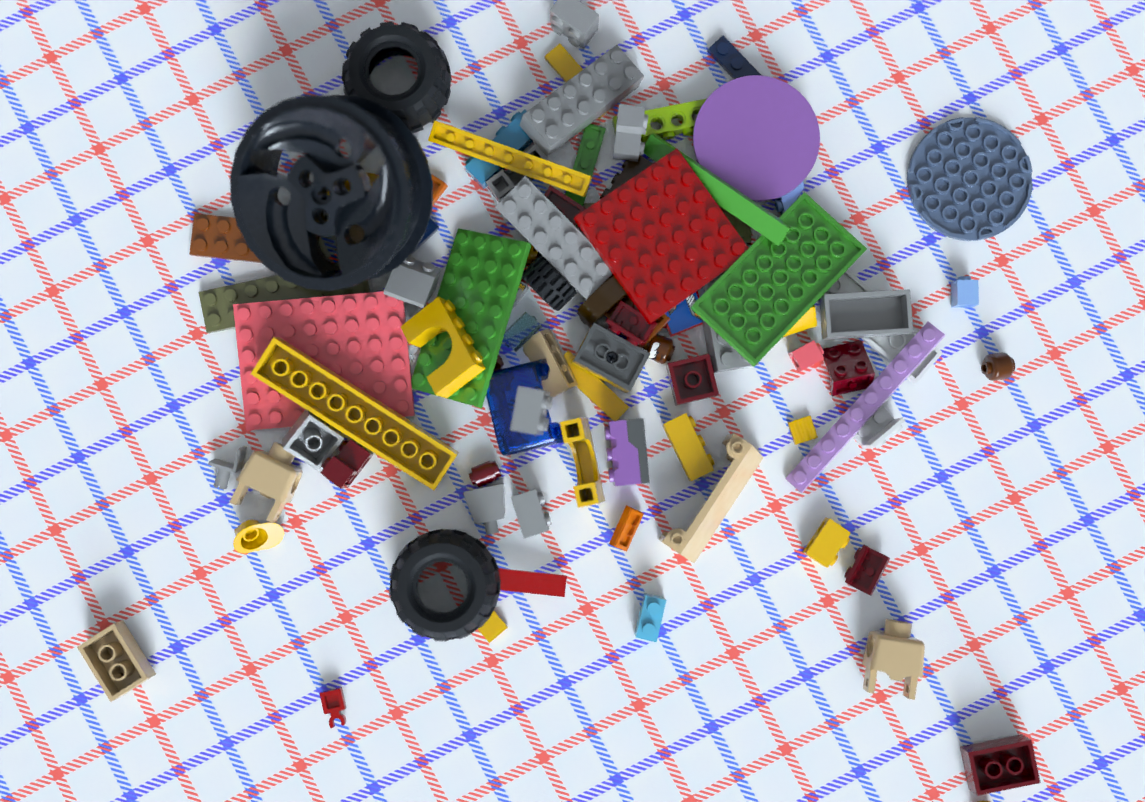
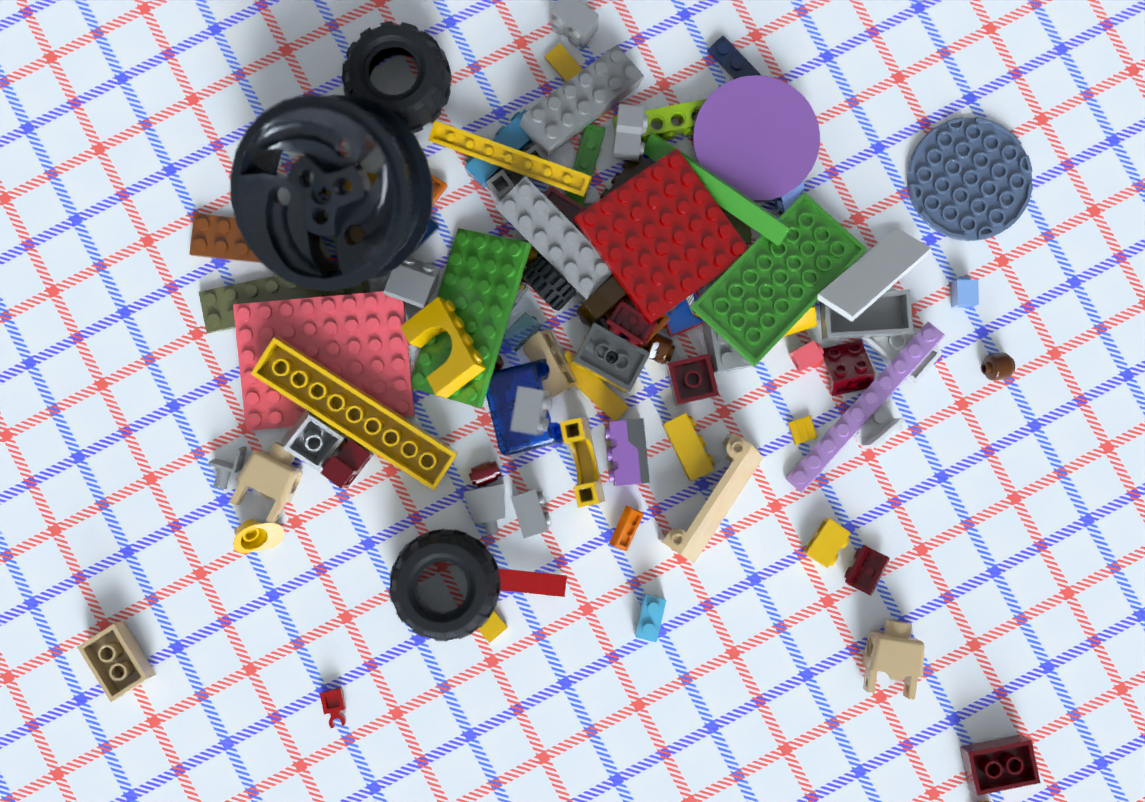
(873, 274): none -> white tile

